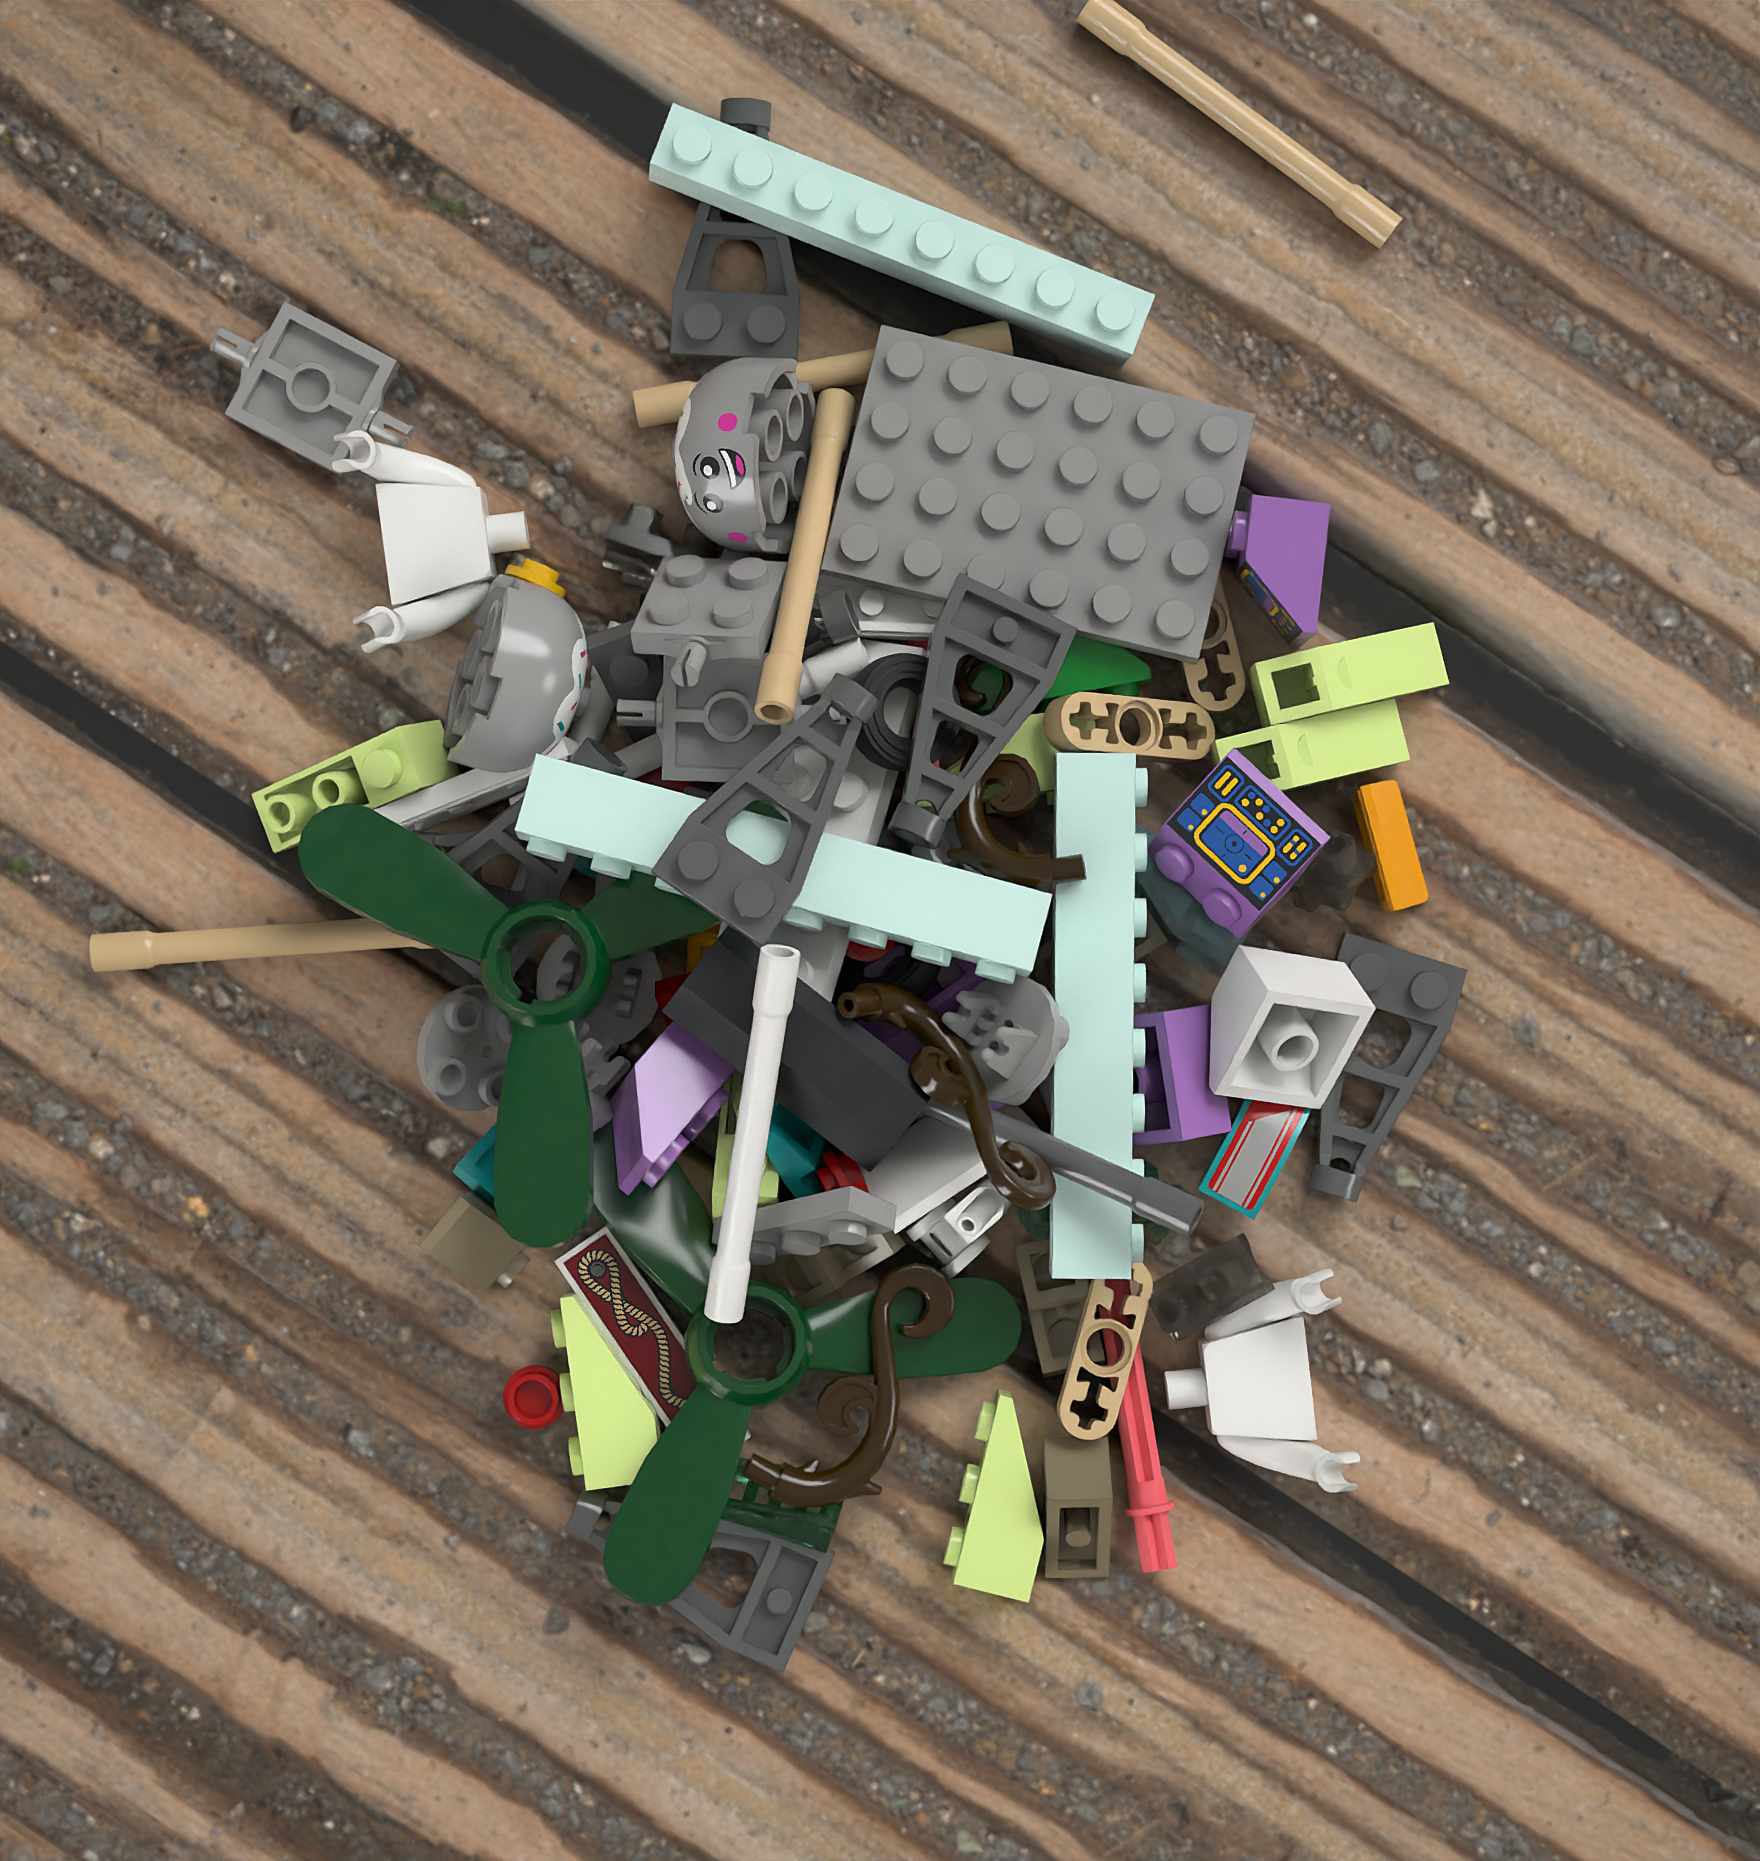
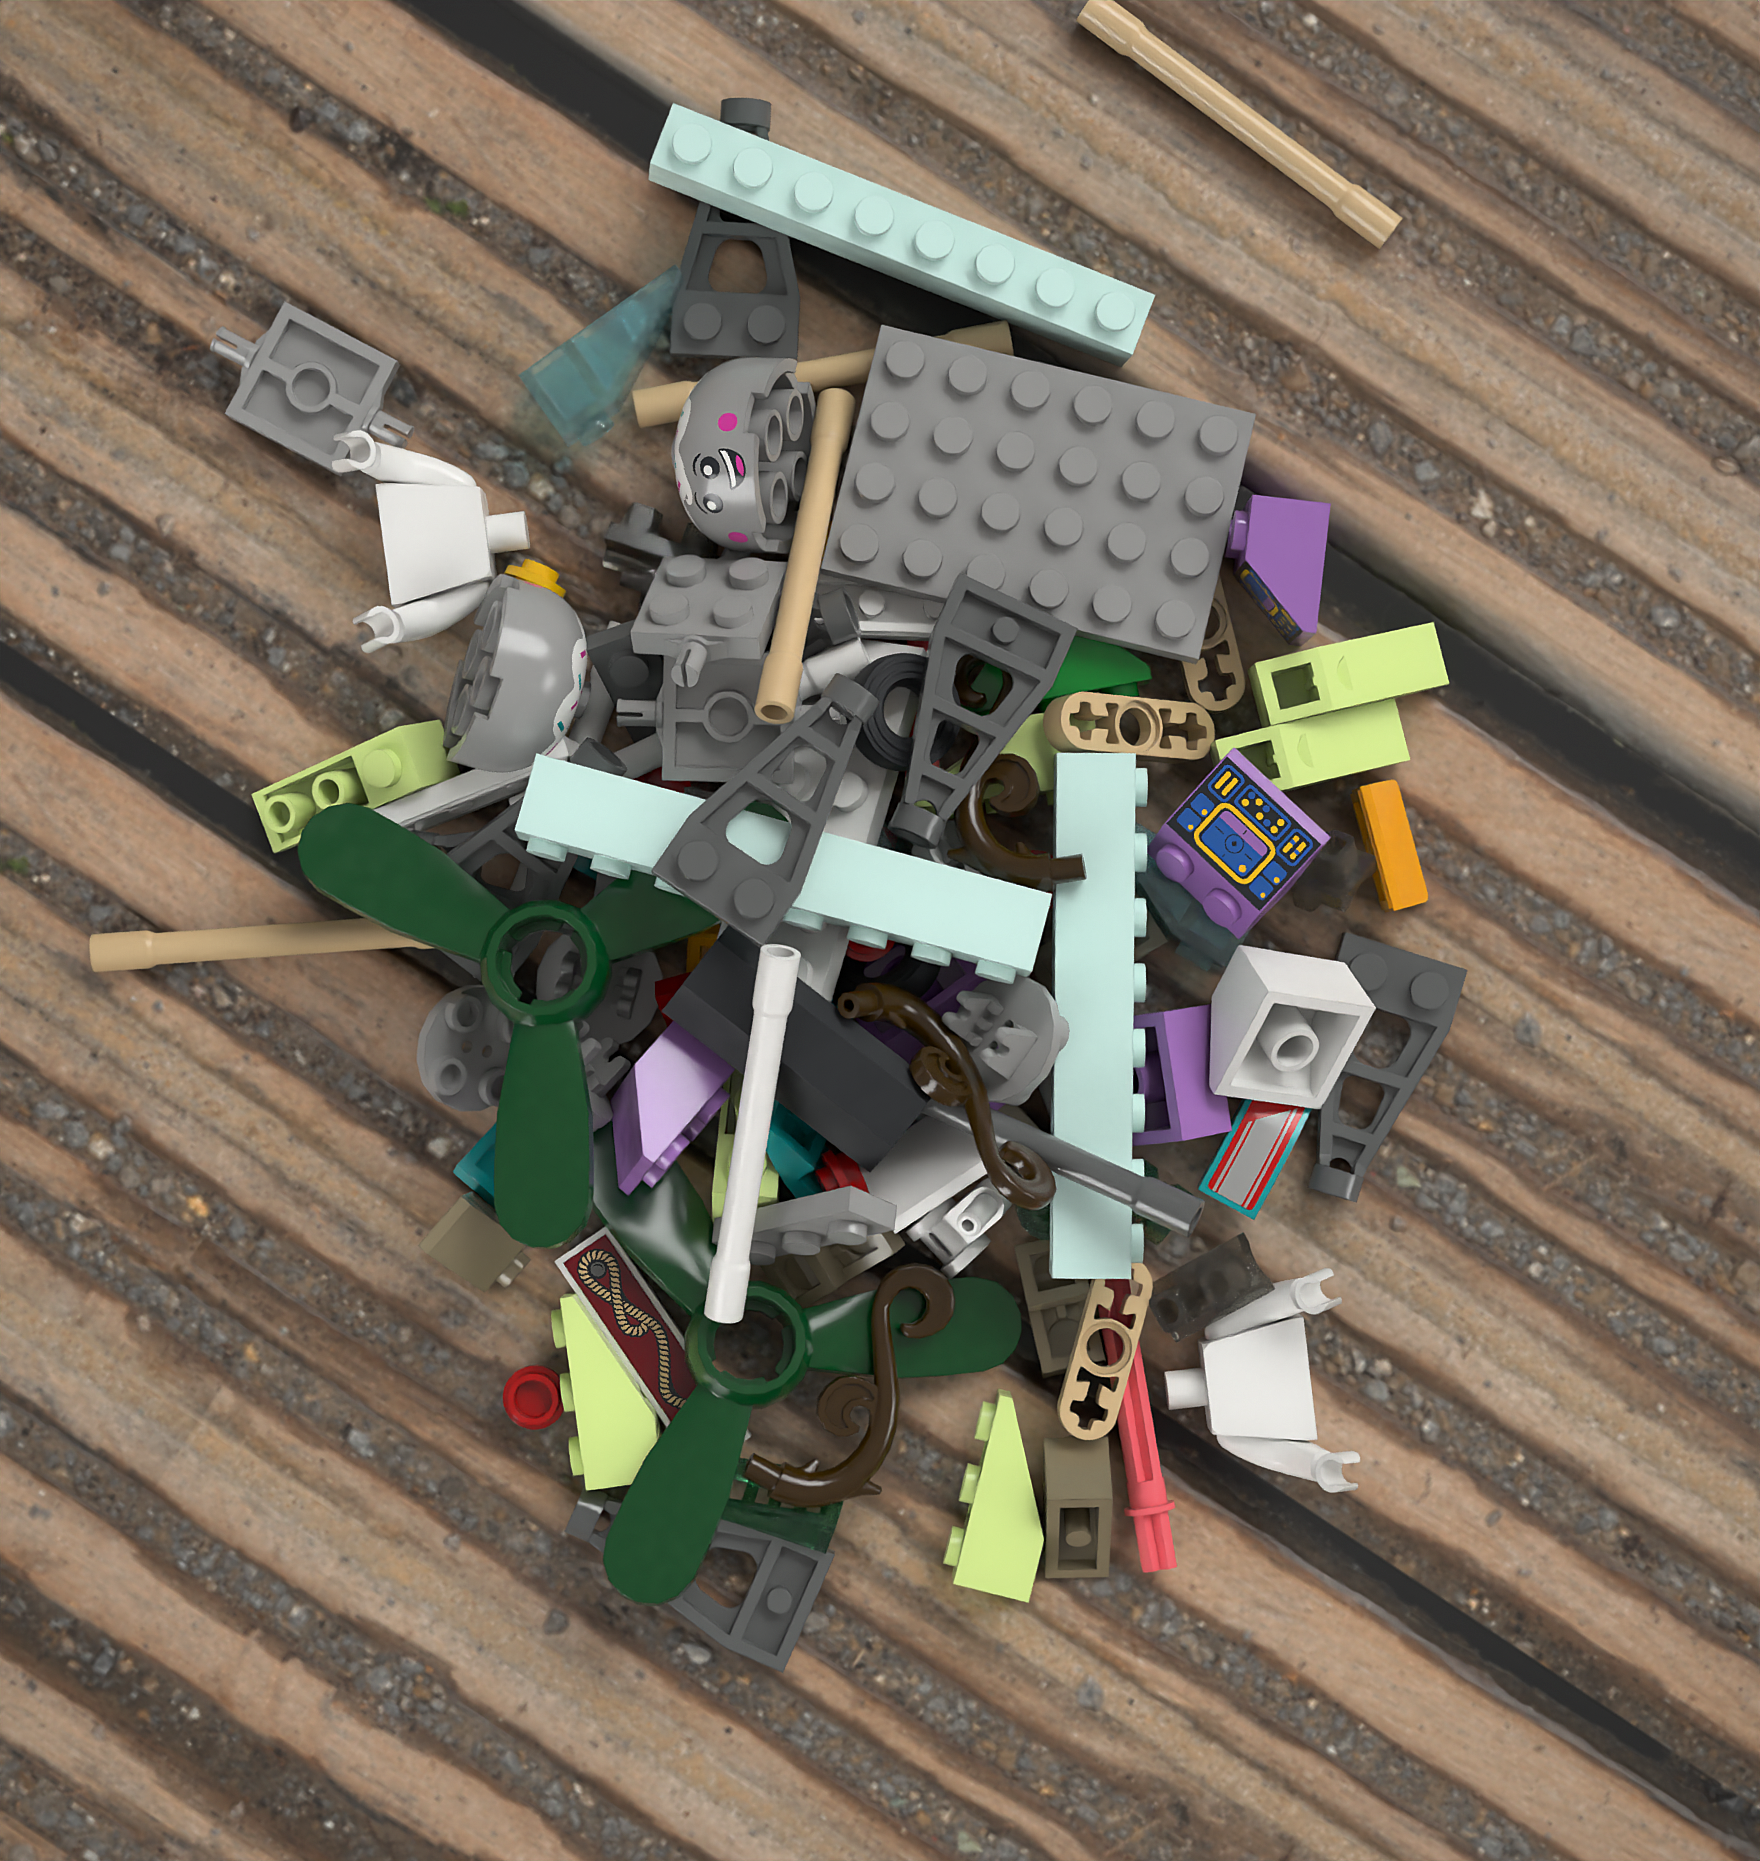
(596, 369): none -> clear light blue slope

